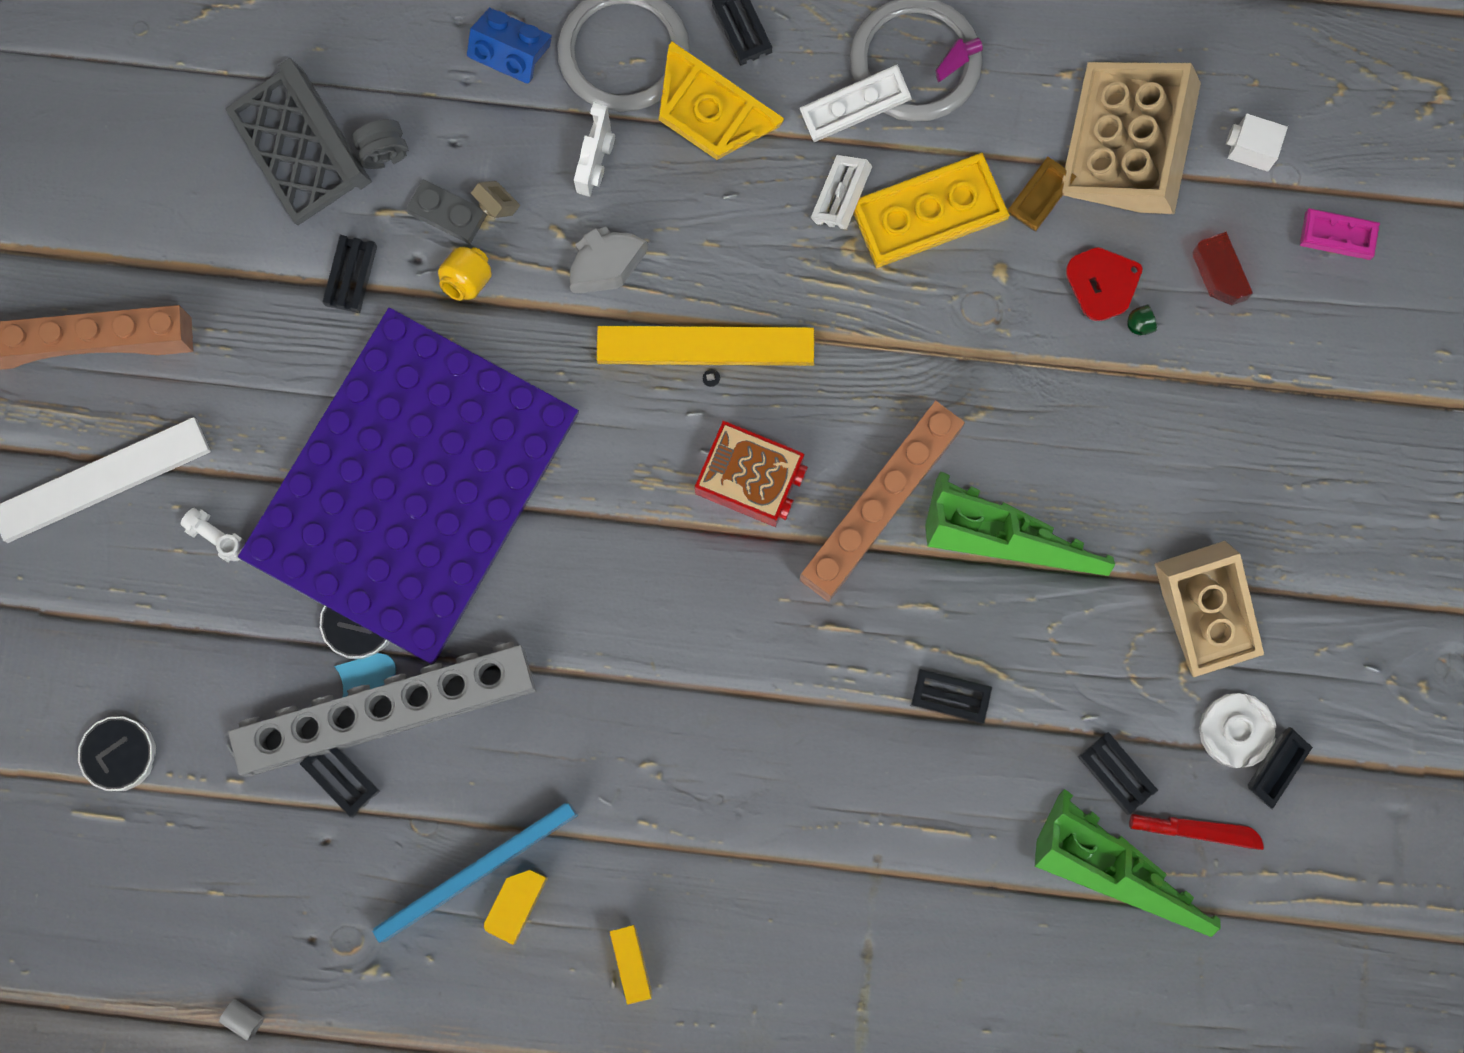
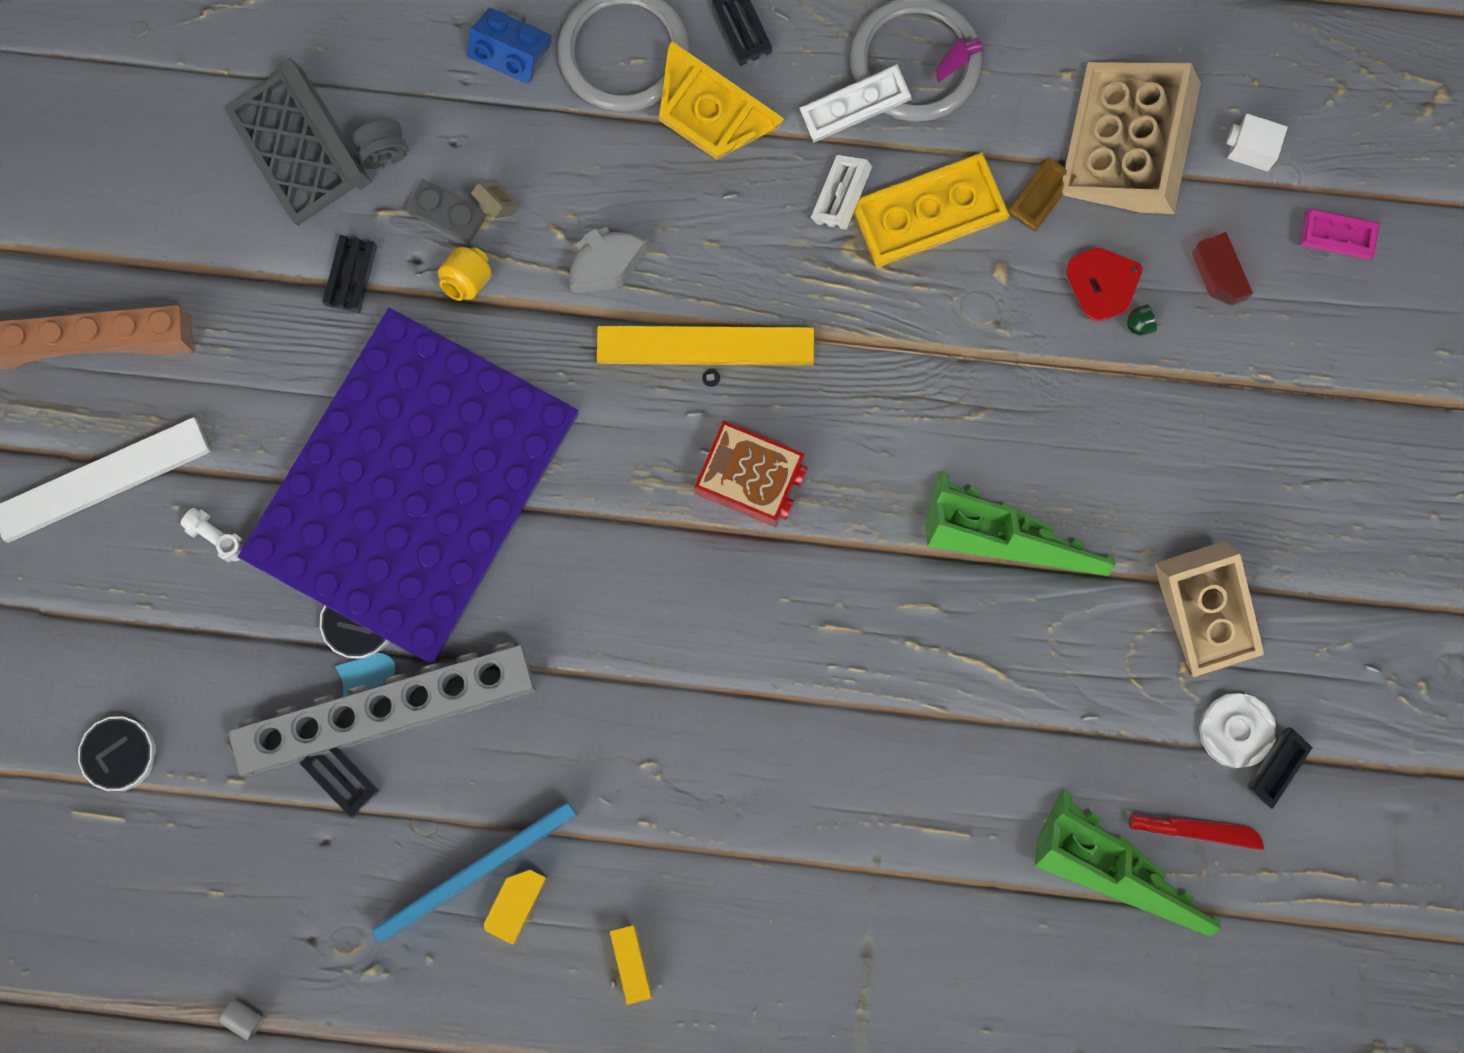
(599, 142): white wing -> none
(881, 501): nougat arch -> none
(920, 689): black tile -> none
(1136, 772): black tile -> none

